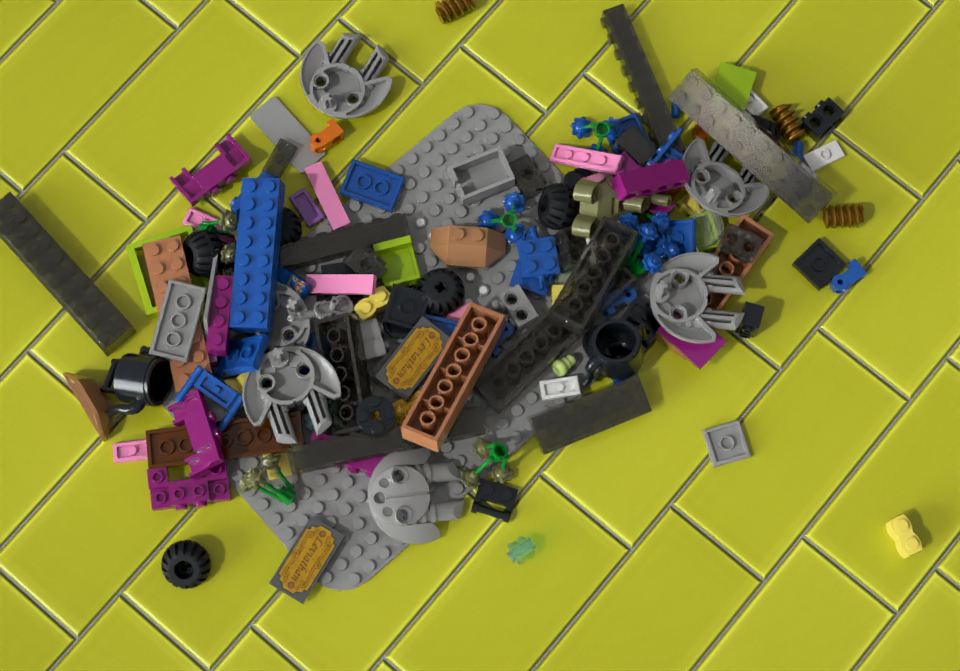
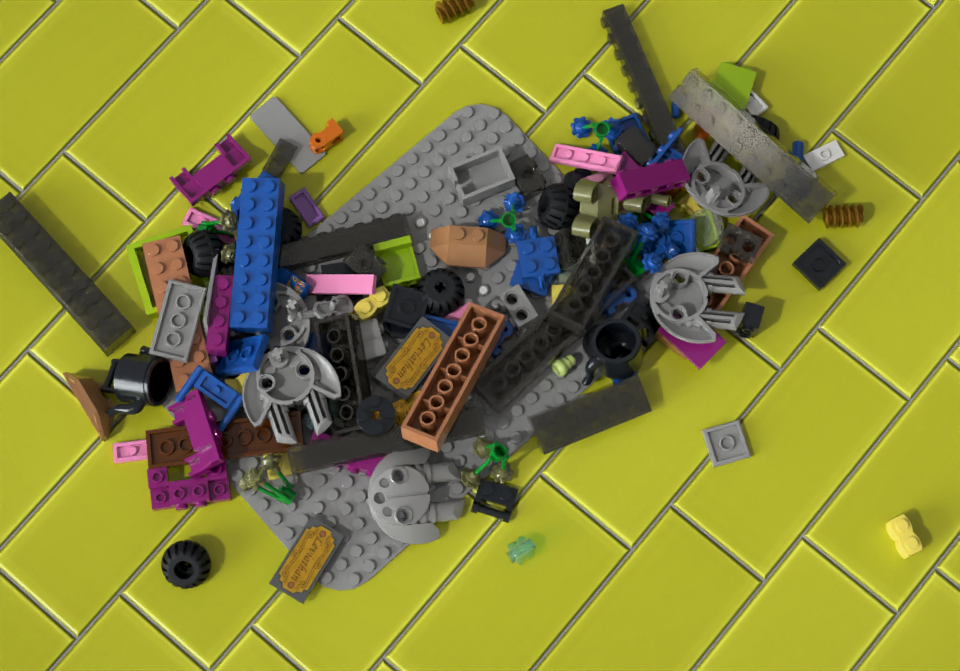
(327, 196): bright pink tile -> none
(342, 81): light grey piece -> none
(372, 185): blue tile -> none
(559, 388): white plate -> none
(787, 123): pearl gold piece -> none
(824, 121): black brick -> none
(844, 281): blue leg -> none

